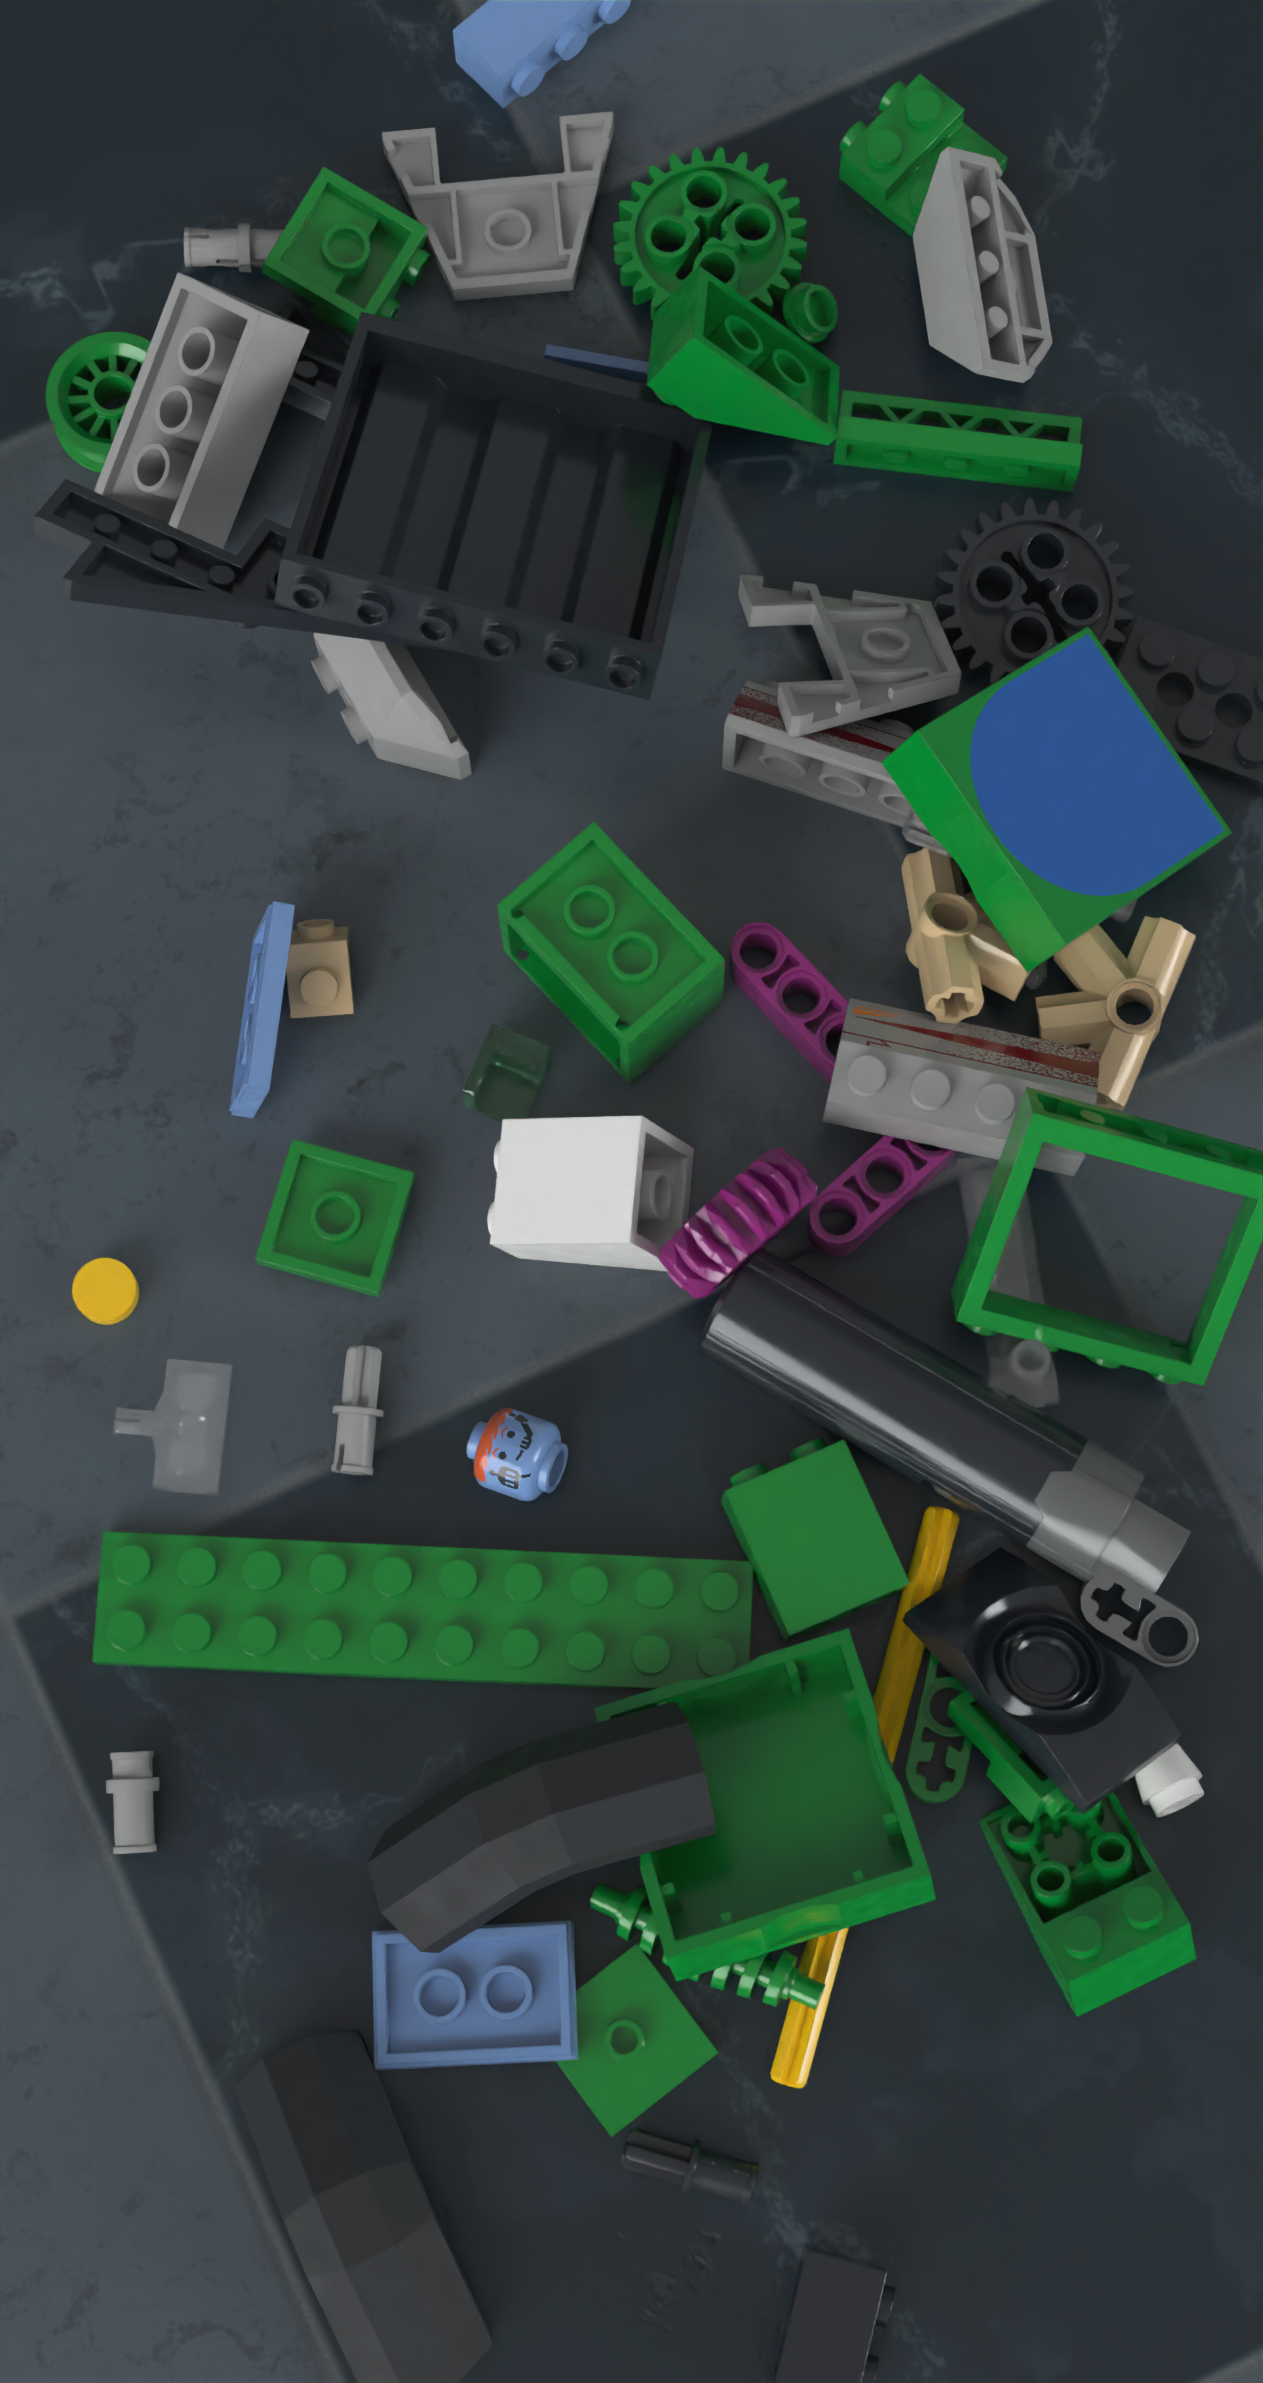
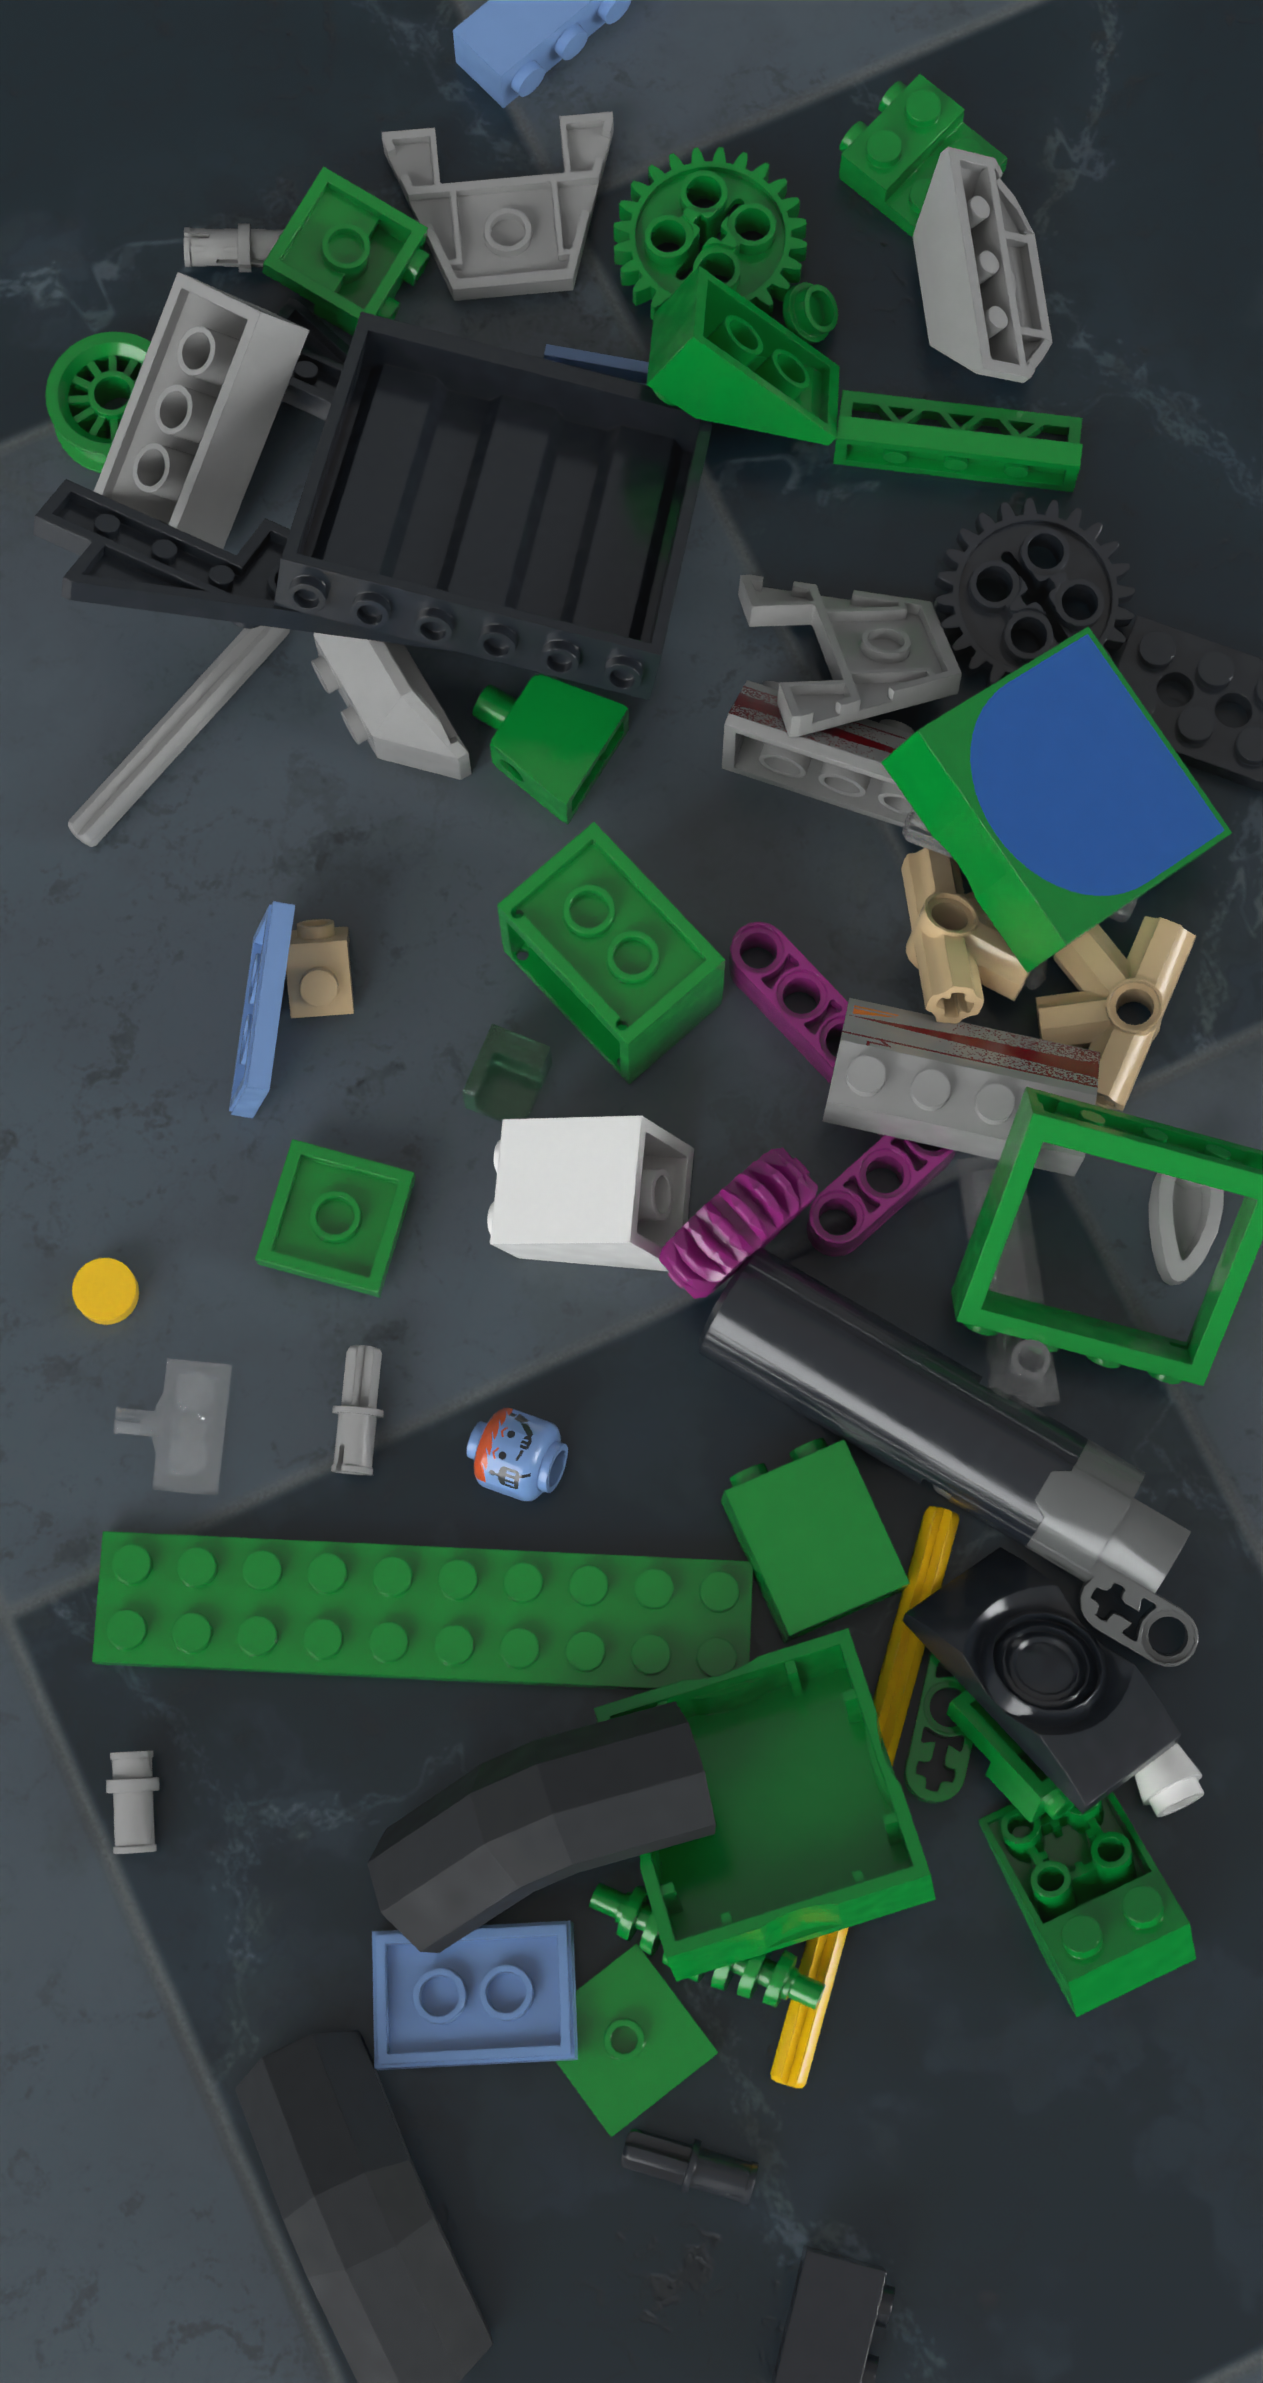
(174, 732): none -> light grey axle
(552, 739): none -> green torso
(1182, 1225): none -> light grey arm

